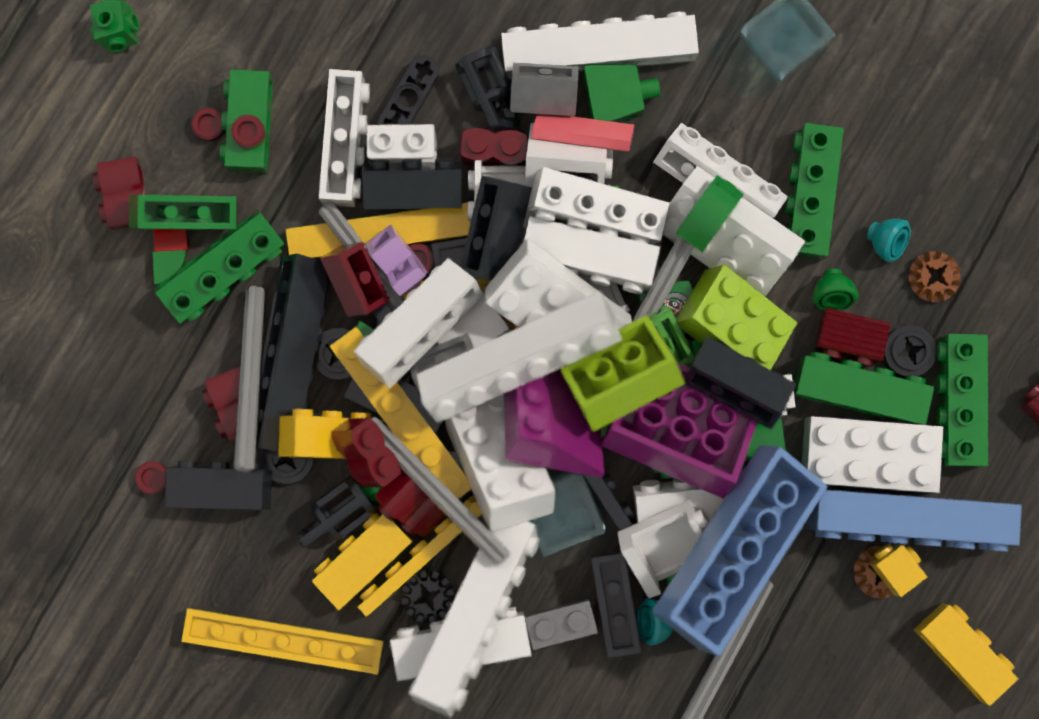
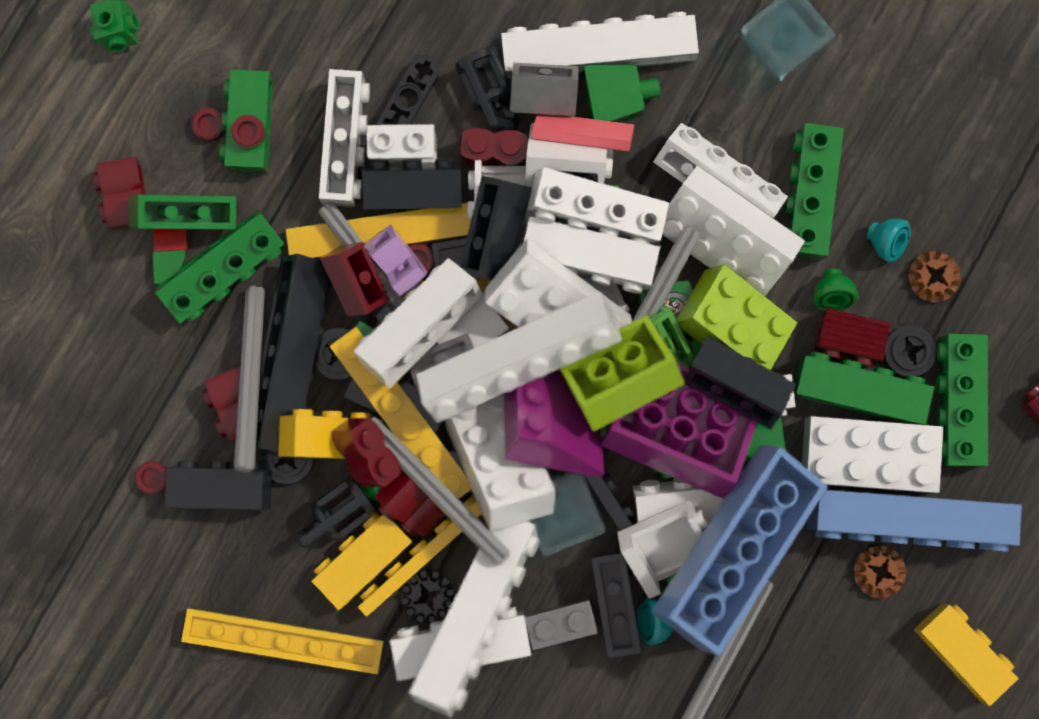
(709, 213): green brick -> none
(898, 568): yellow brick -> none

